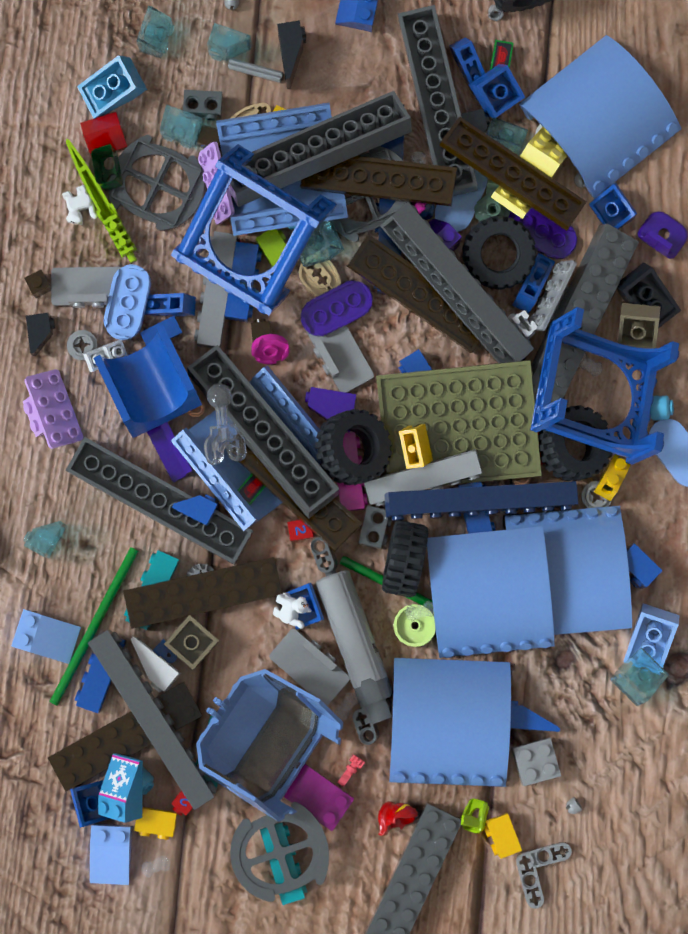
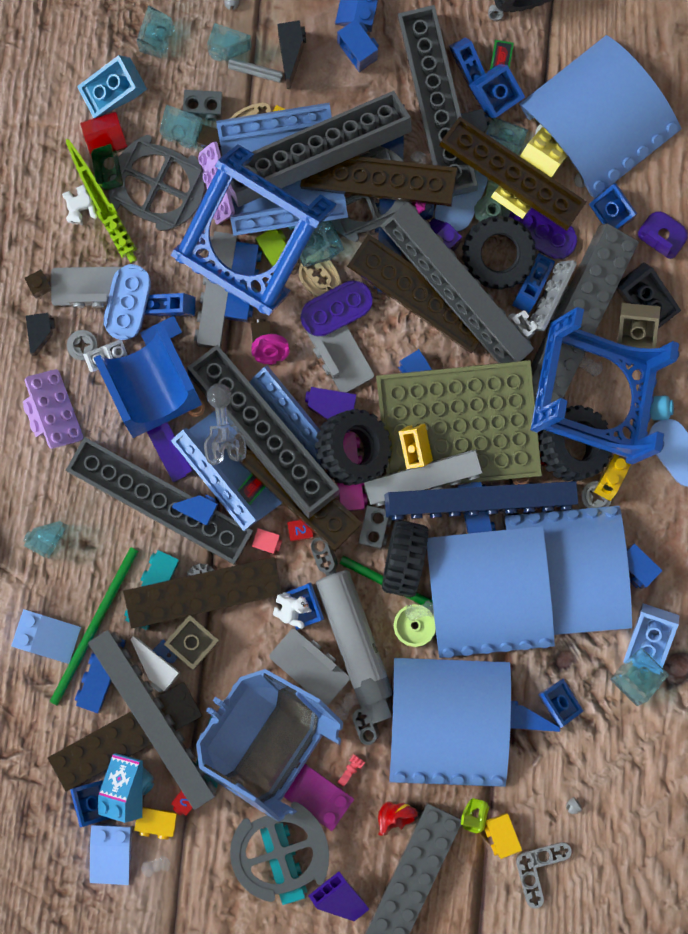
(266, 541): none -> coral brick
(339, 898): none -> dark purple slope
(358, 45): none -> blue brick
(536, 761): light grey brick -> none
(560, 703): none -> blue slope

